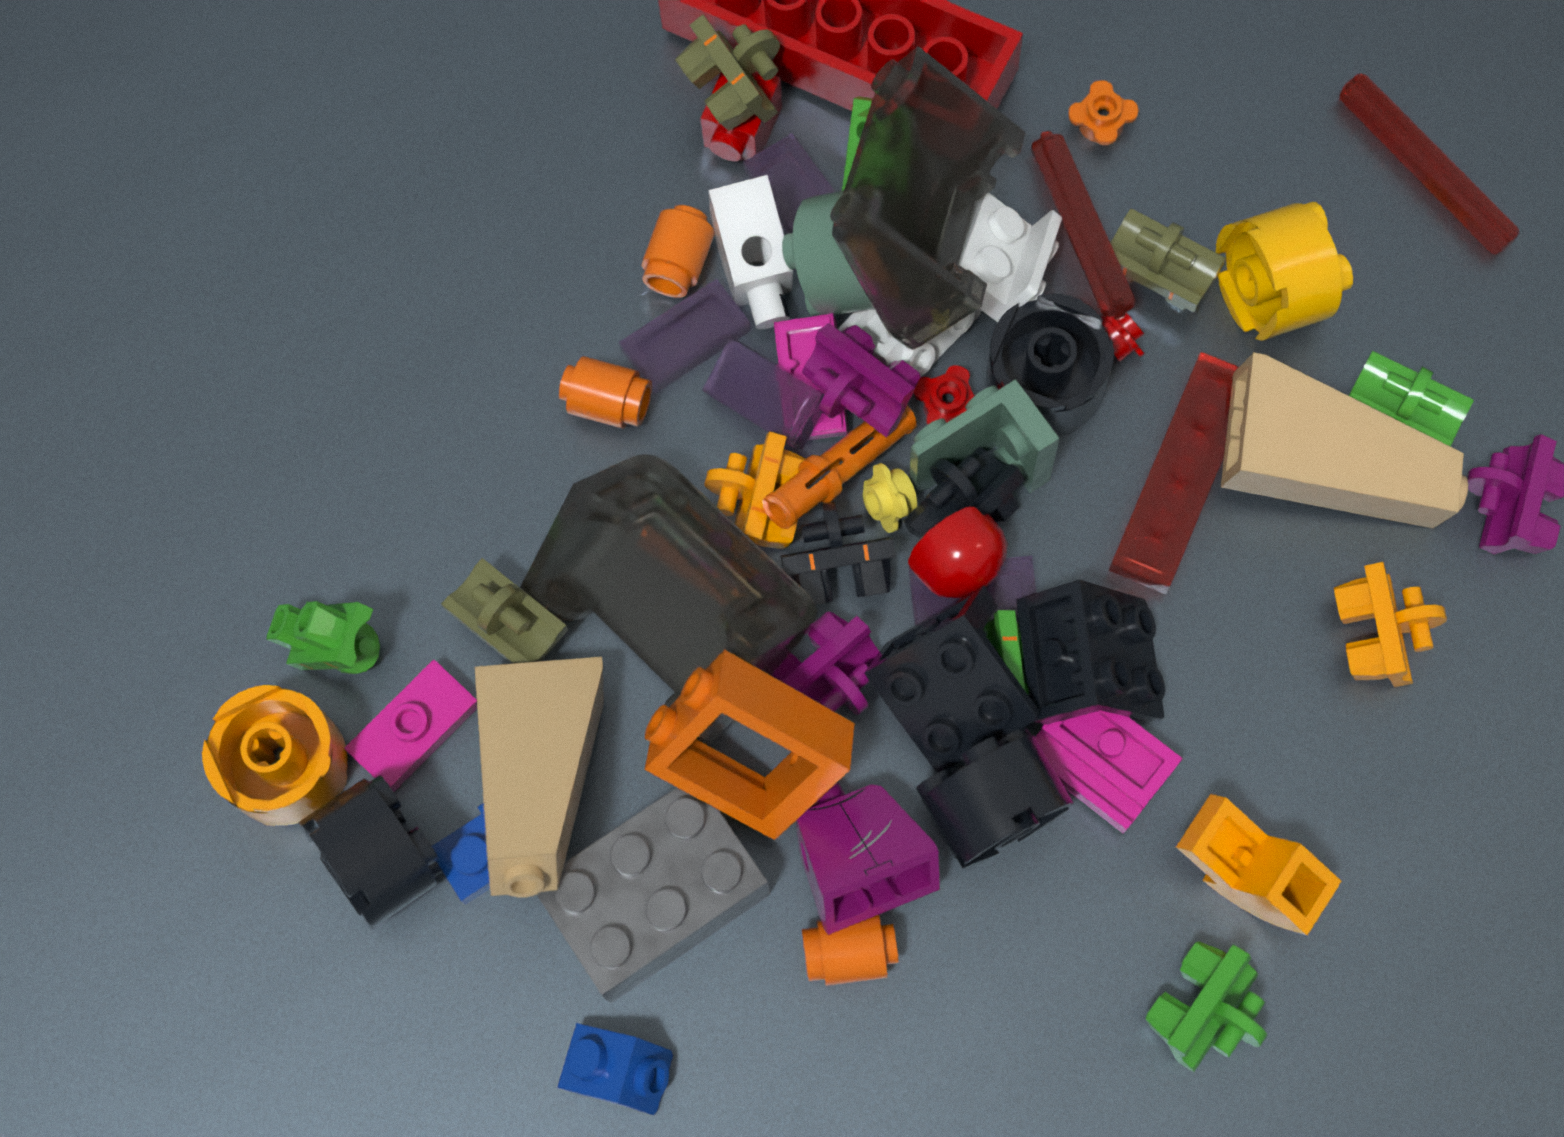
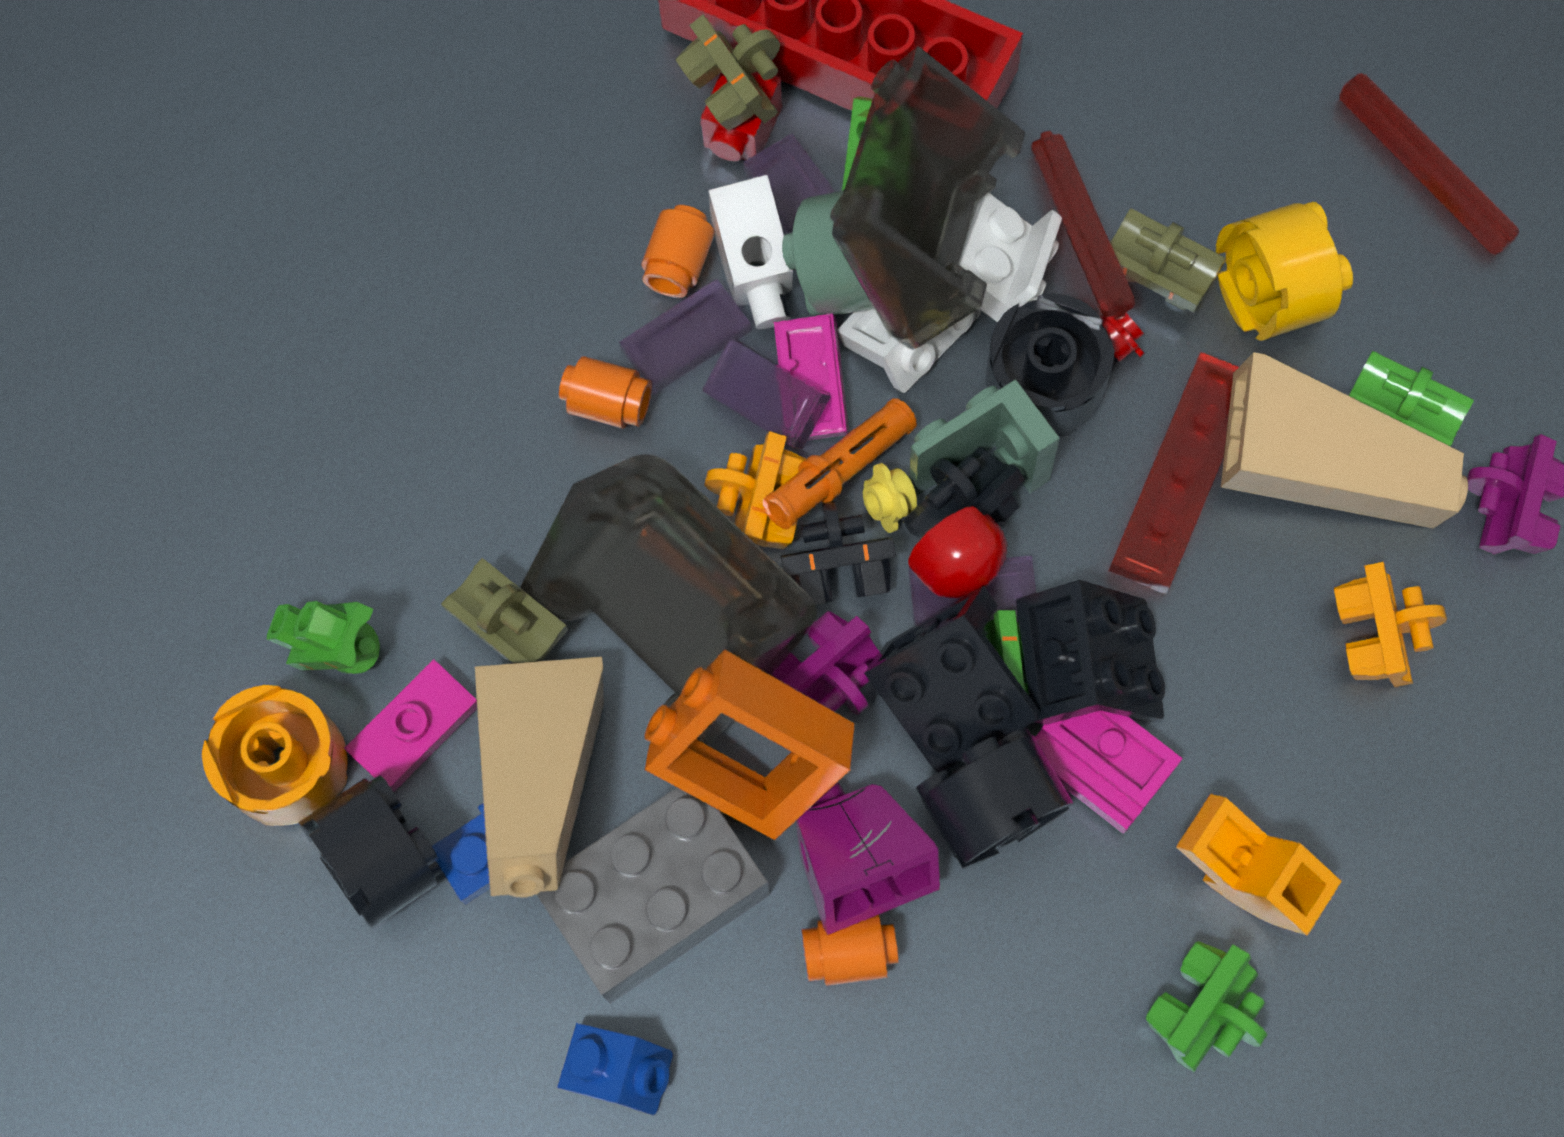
(857, 380): magenta hips -> none
(932, 390): red plate -> none
(1097, 127): orange plate -> none

